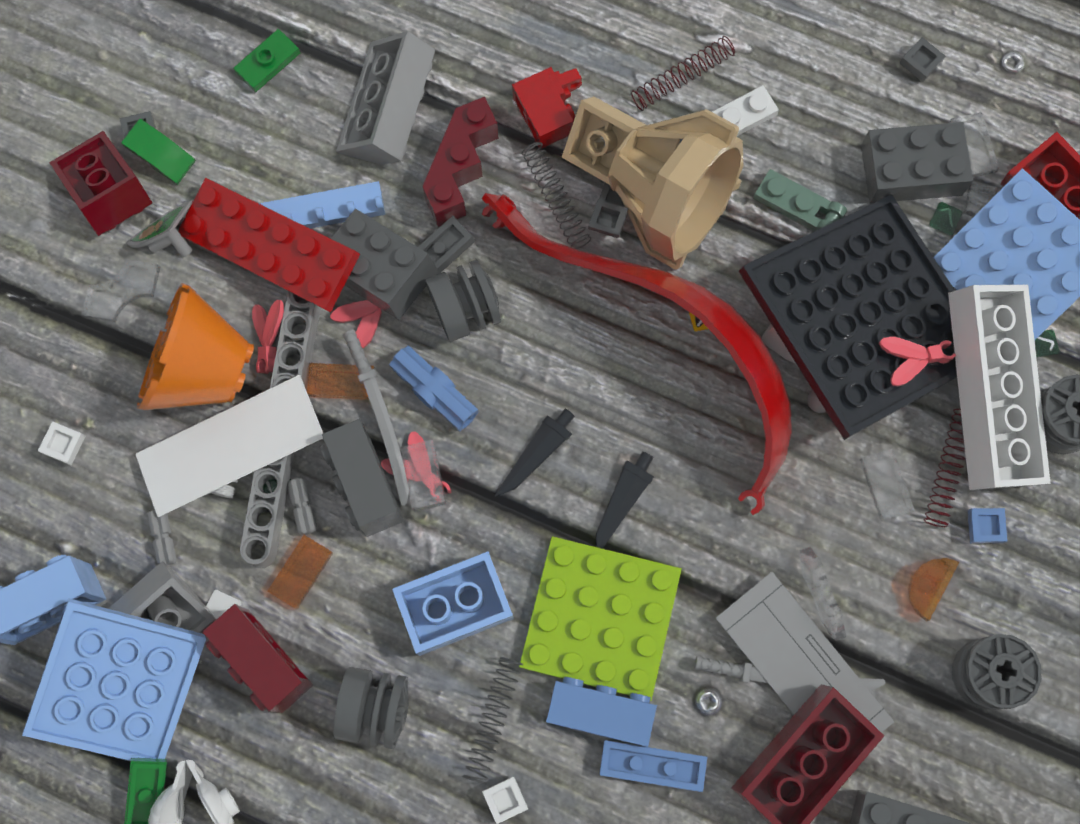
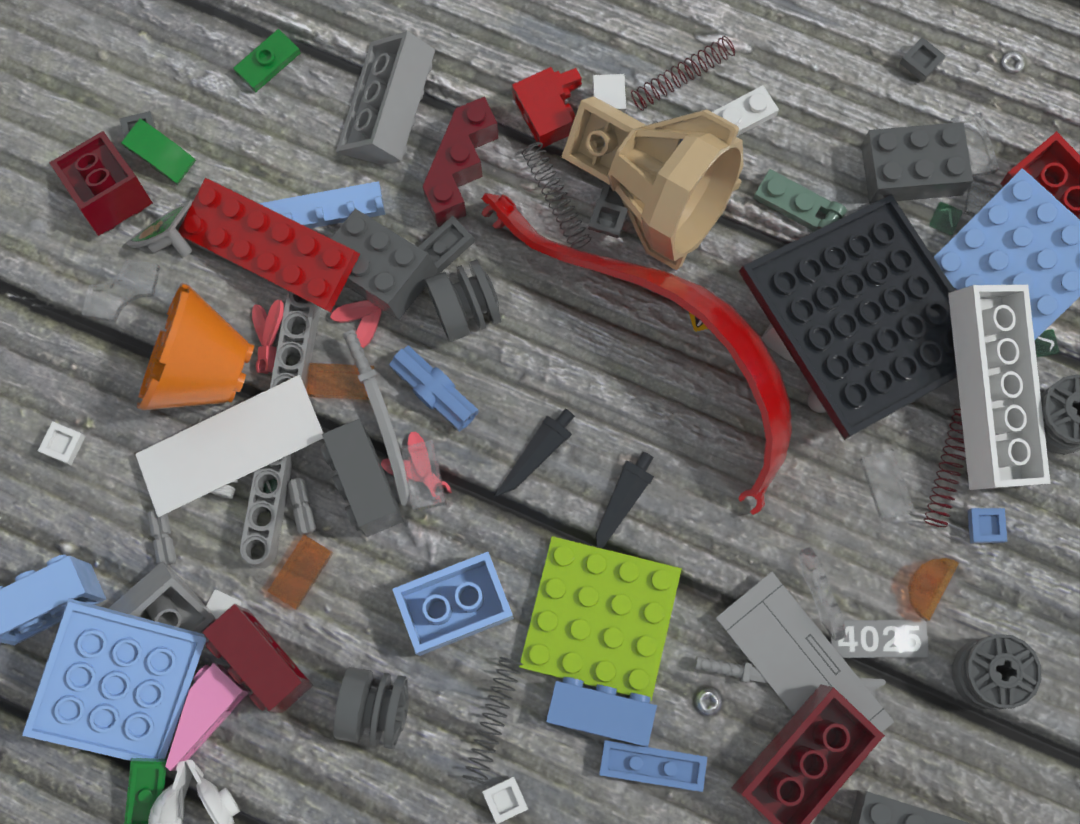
(205, 708): none -> bright pink slope
(610, 90): none -> white brick
(883, 639): none -> light grey sticker
(916, 356): coral piece -> none

